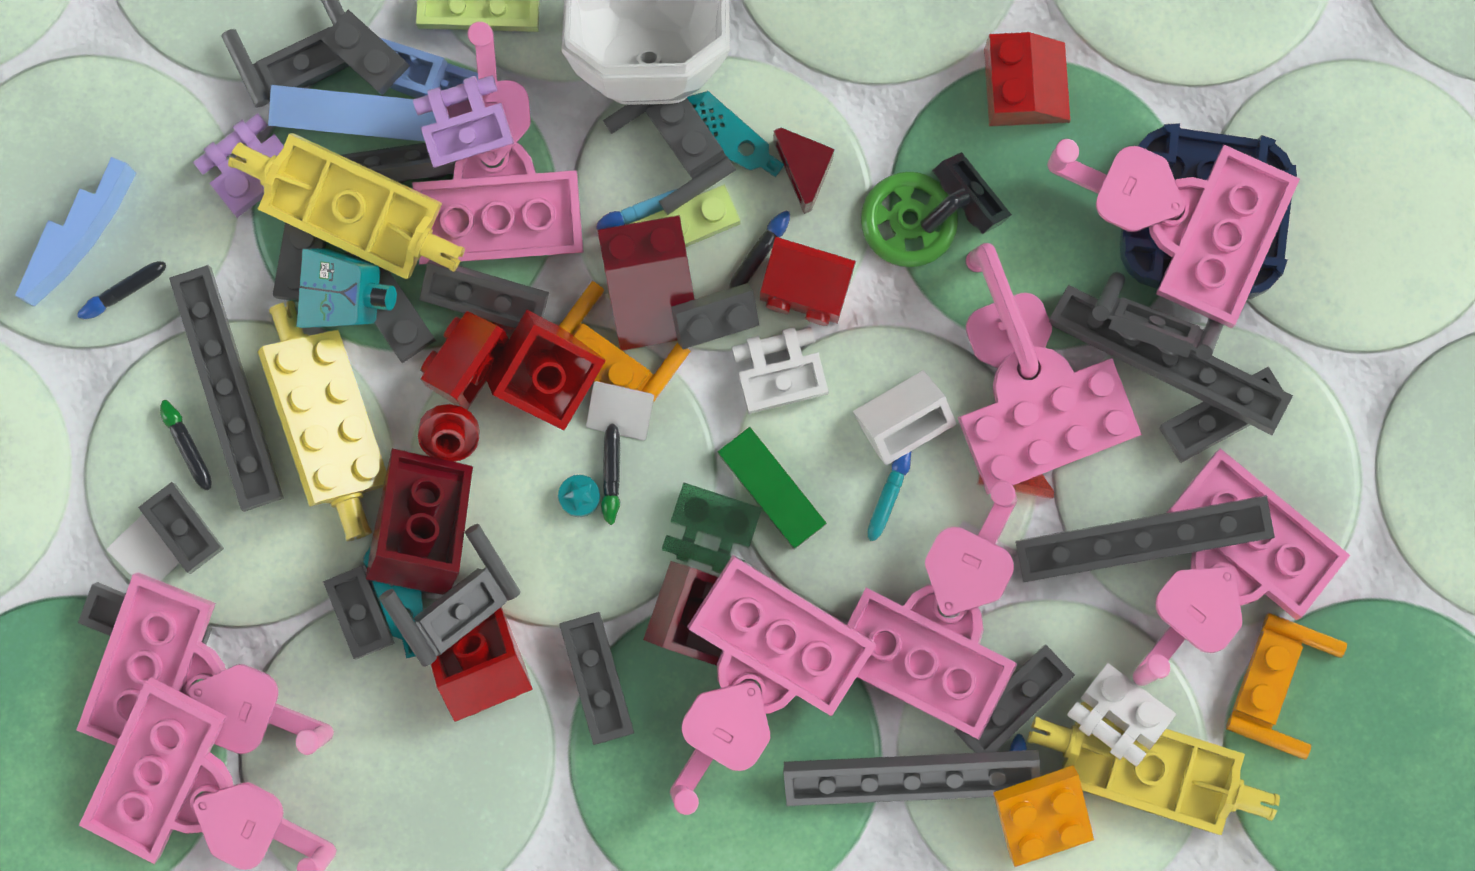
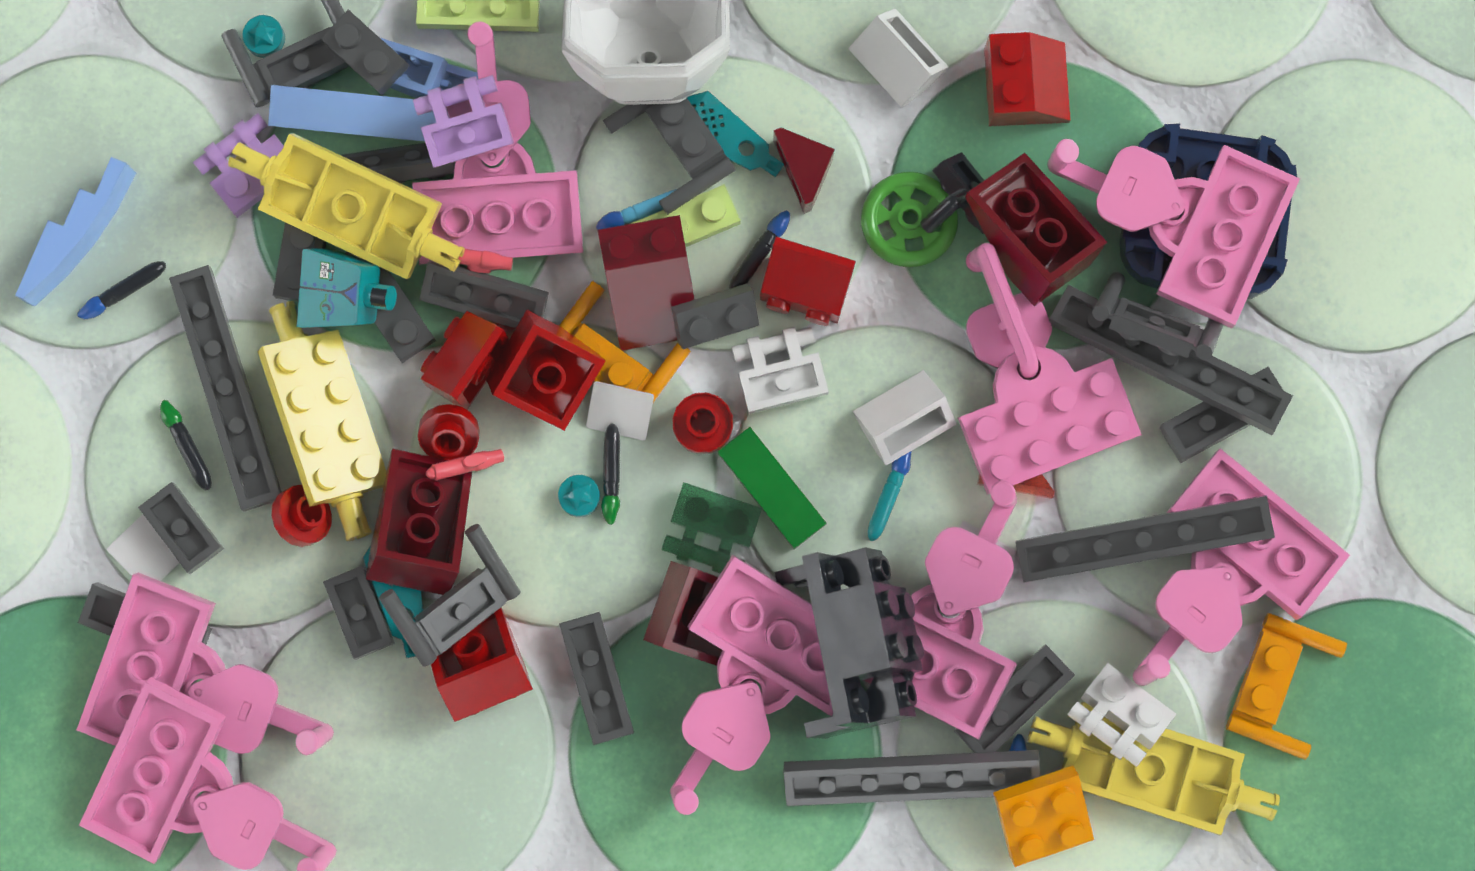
(263, 36): none -> teal tile
(297, 521): none -> red plate
(473, 462): none -> coral piece
(485, 261): none -> coral piece
(702, 423): none -> red plate
(860, 637): none -> piece
(898, 57): none -> white brick
(1033, 229): none -> dark red slope

